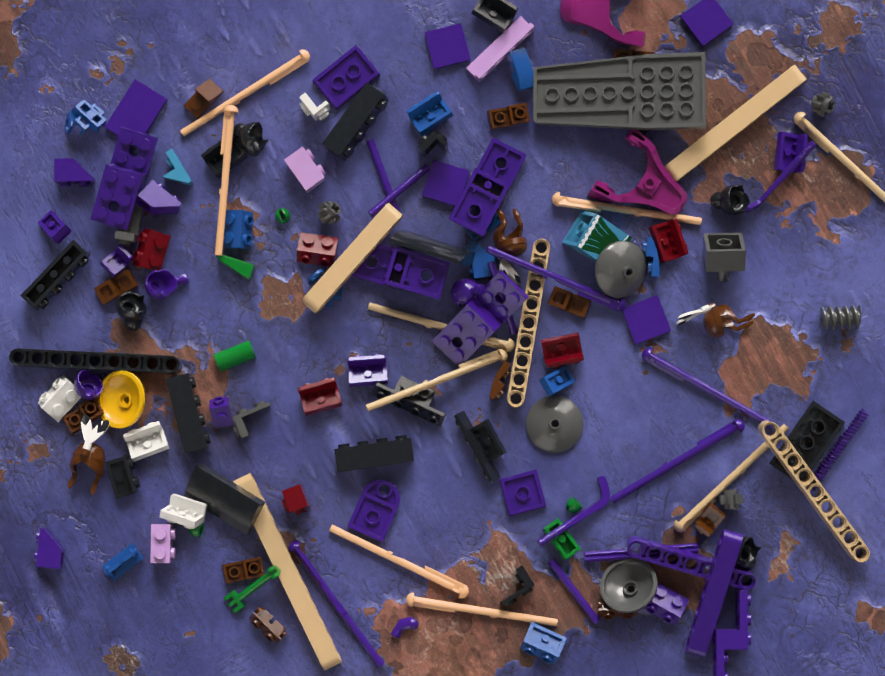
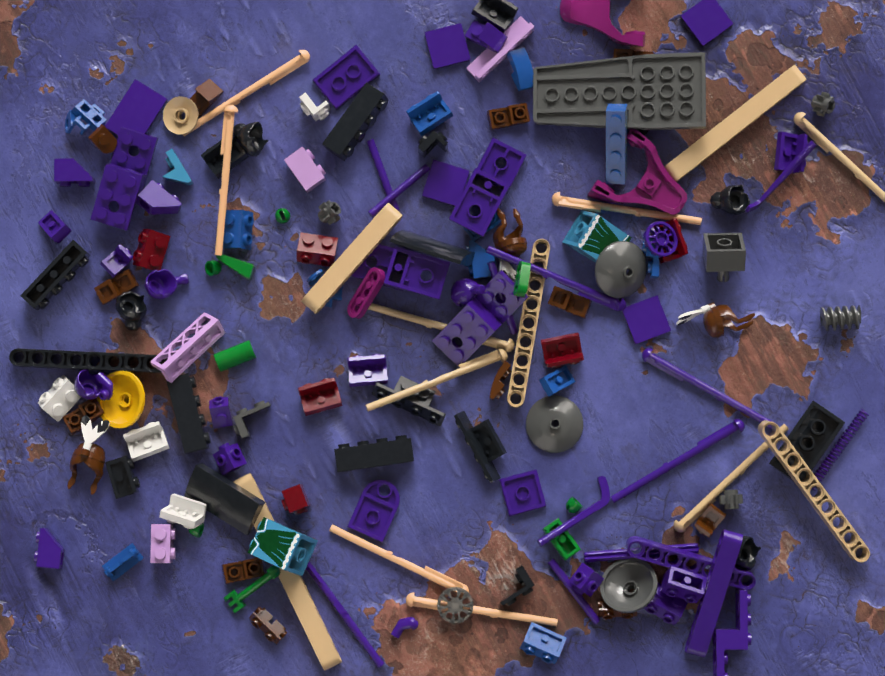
(103, 139): none -> reddish brown plate
(107, 386): none -> dark purple arm
(130, 236): dark grey bracket -> none
(173, 112): none -> tan dish
(191, 347): none -> lavender fence
(212, 267): none -> green hinge
(229, 458): none -> dark purple brick
(282, 546): none -> slope
(366, 293): none -> magenta plate
(455, 605): none -> dark grey wheel
(486, 36): none -> dark purple slope
(522, 279): none -> green beam
(586, 580): none -> dark purple brick
(616, 144): none -> blue brick
(660, 239): none -> dark purple wheel
(683, 584): none -> dark purple brick

